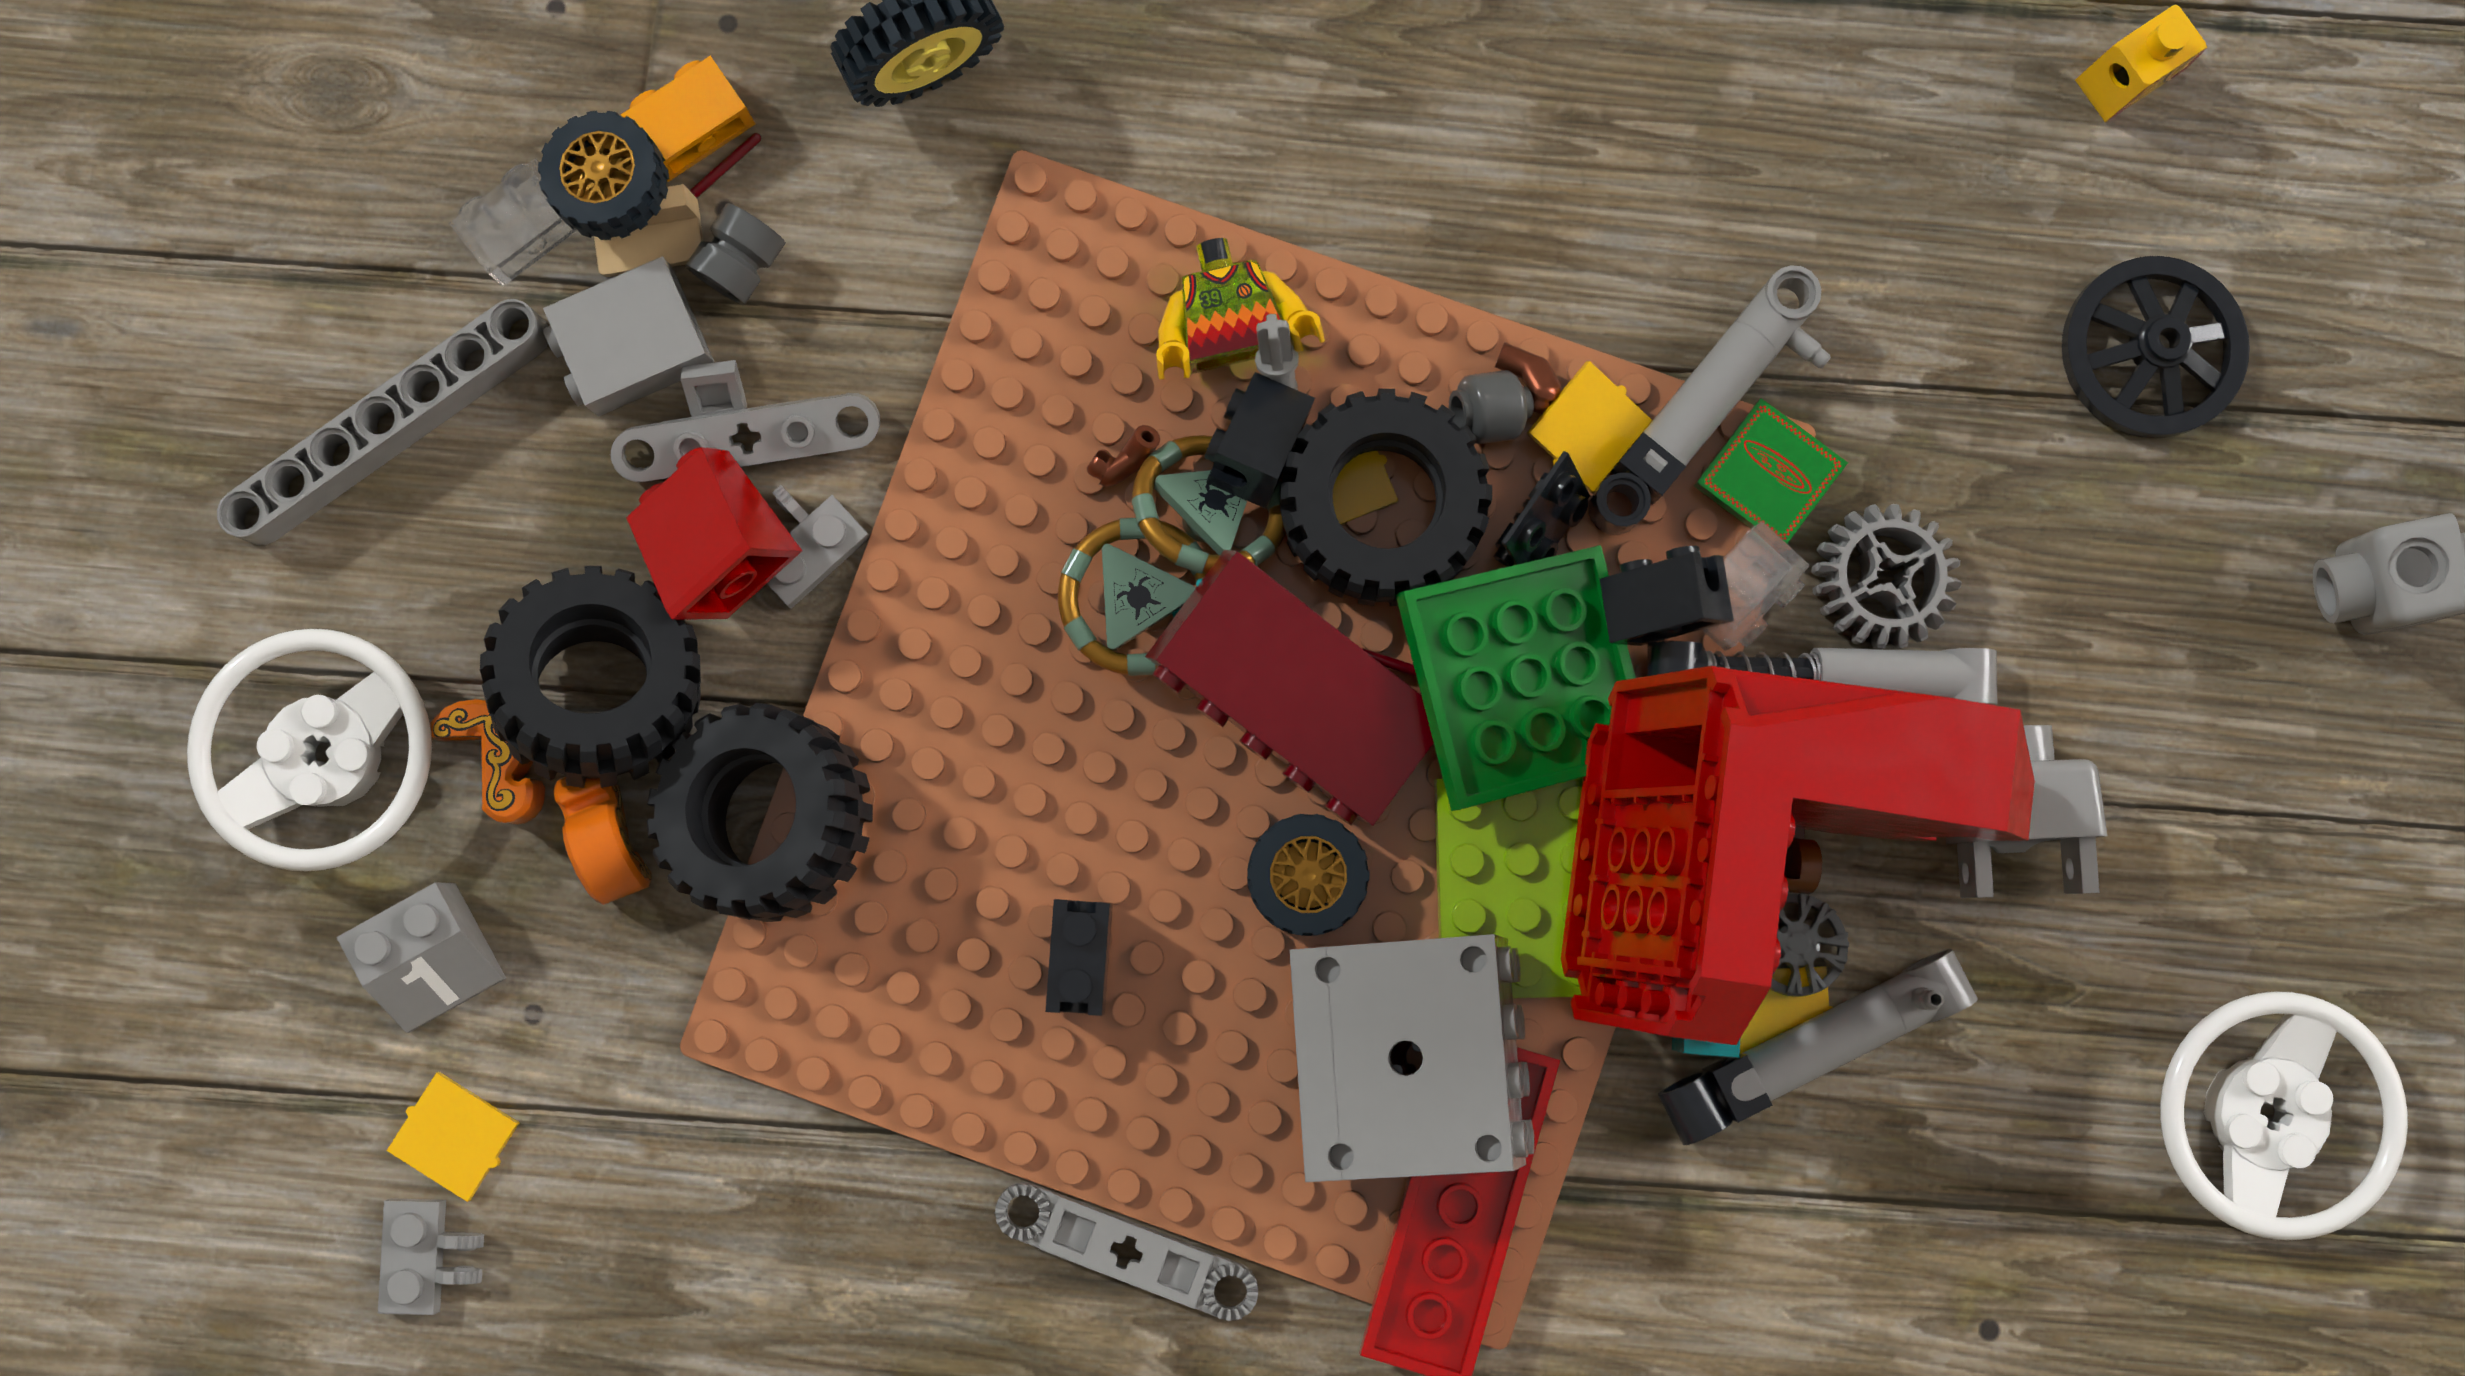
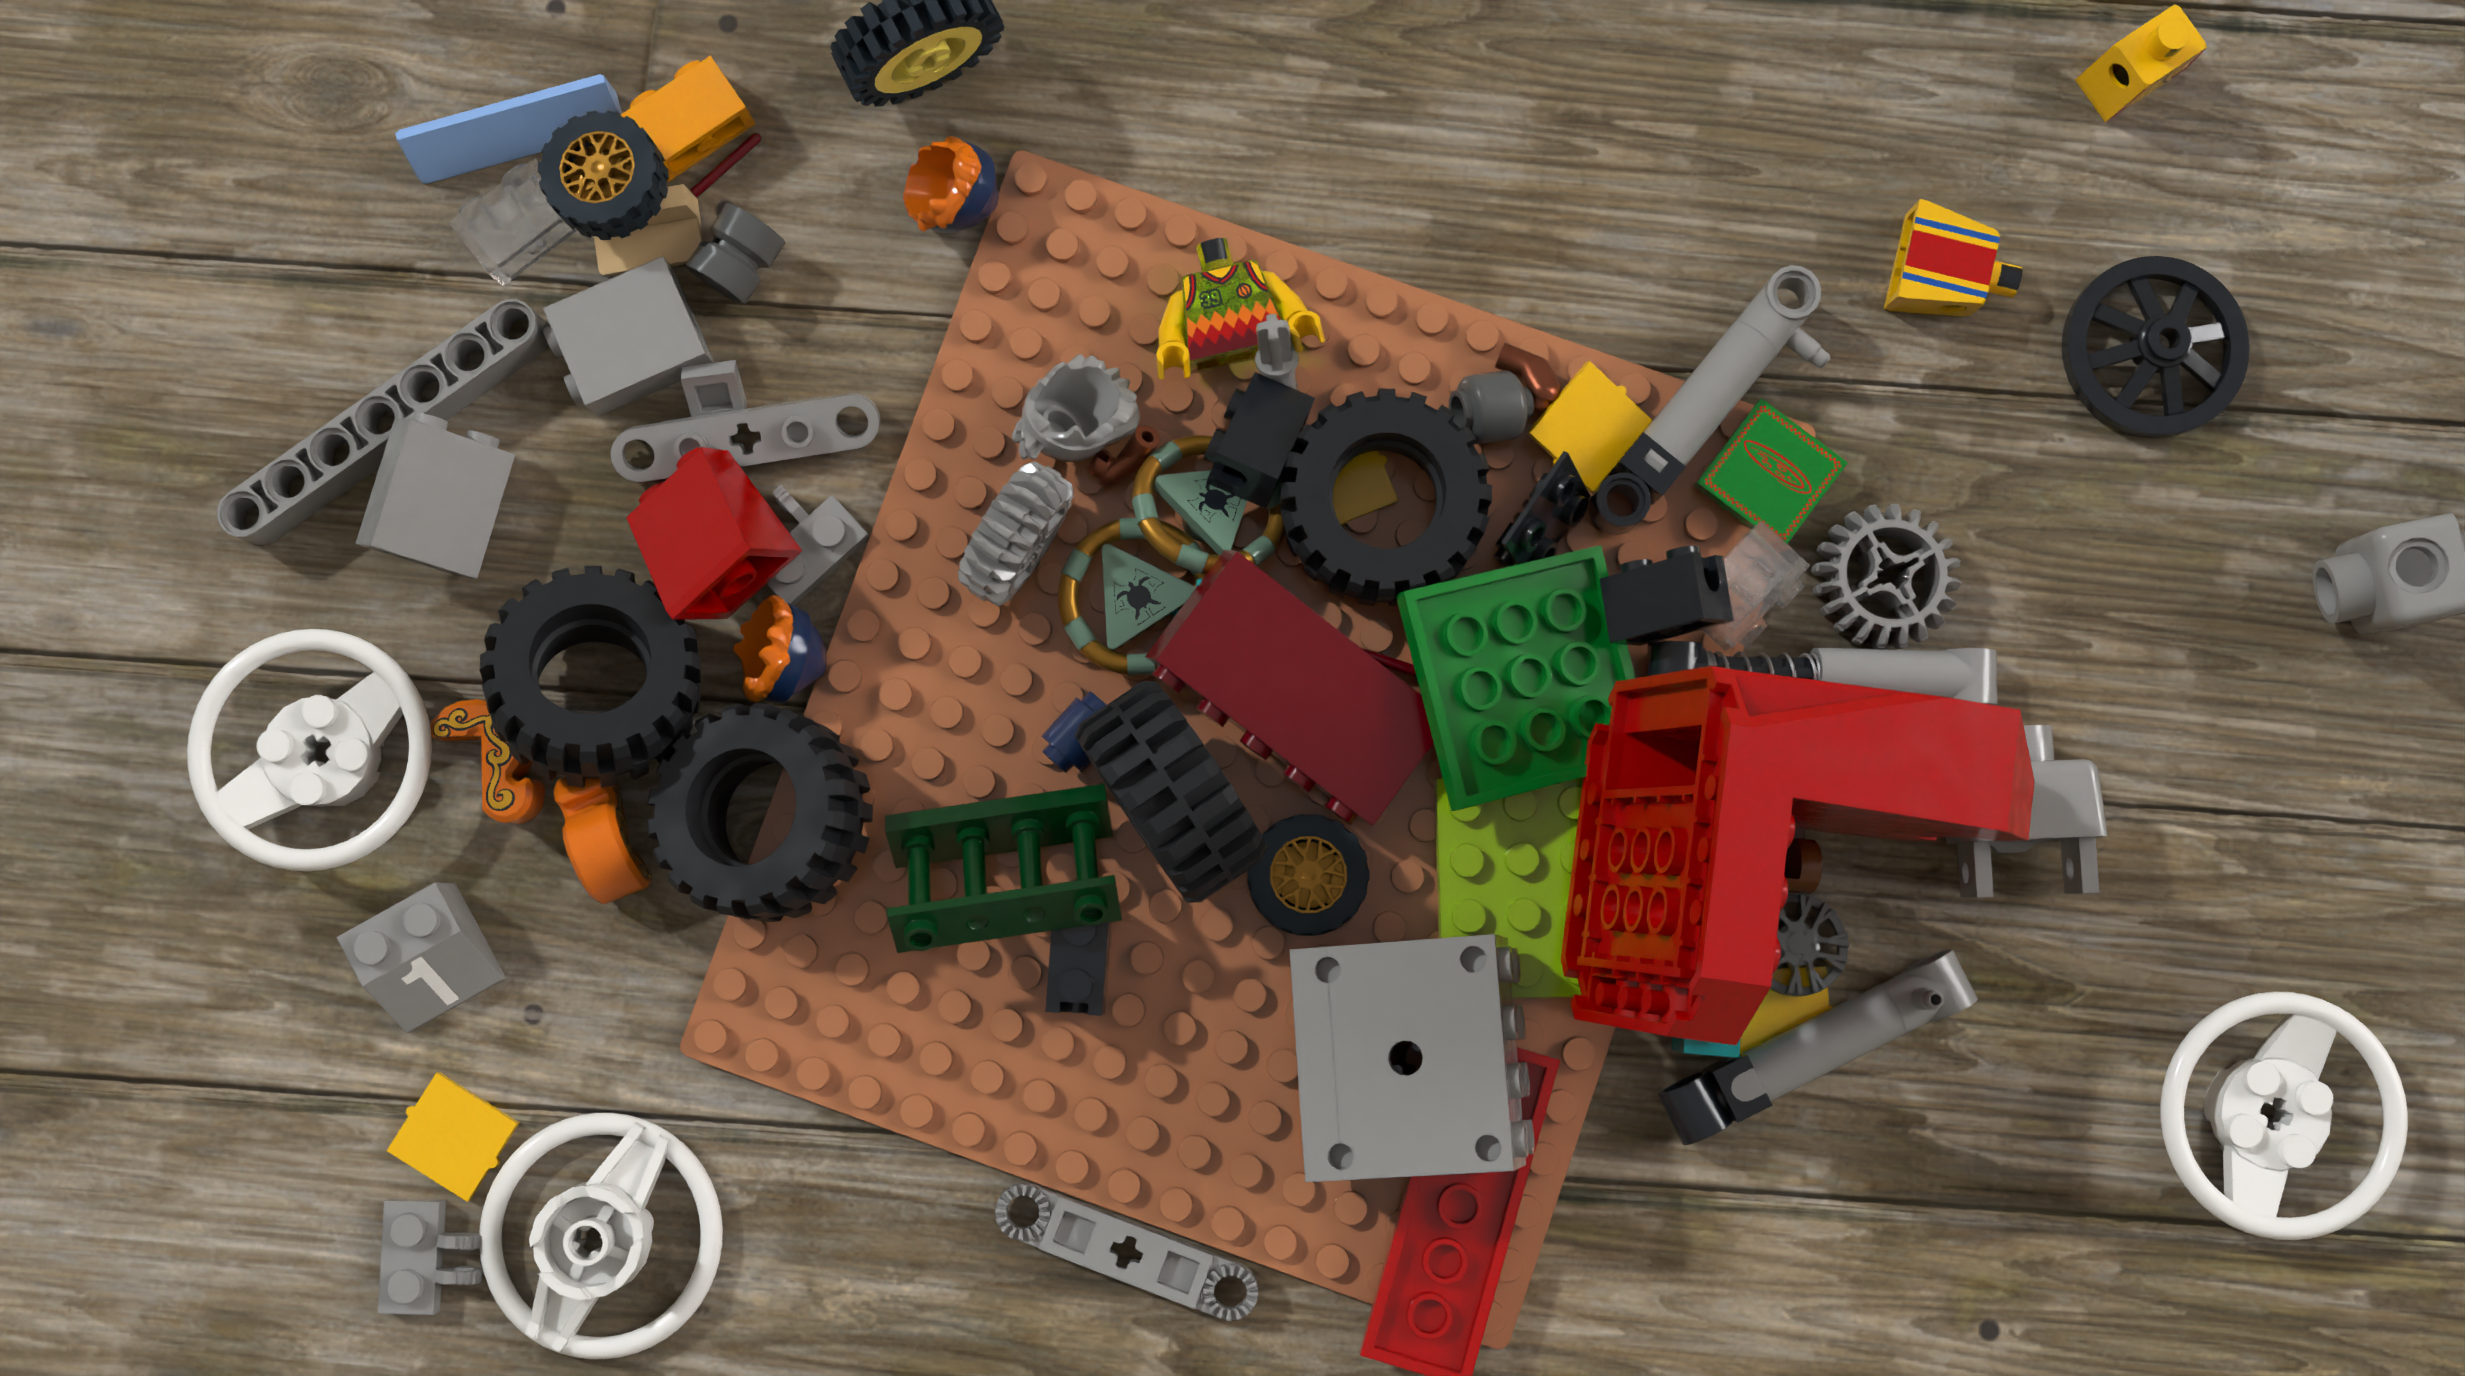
(436, 496): none -> light grey brick
(500, 129): none -> light blue slope
(615, 1207): none -> white piece
(779, 652): none -> hair
(951, 186): none -> orange hair
(995, 828): none -> dark green fence
(1015, 533): none -> light grey gear
(1063, 746): none -> dark blue brick
(1076, 411): none -> light grey hair
(1172, 791): none -> black tyre
(1947, 264): none -> torso

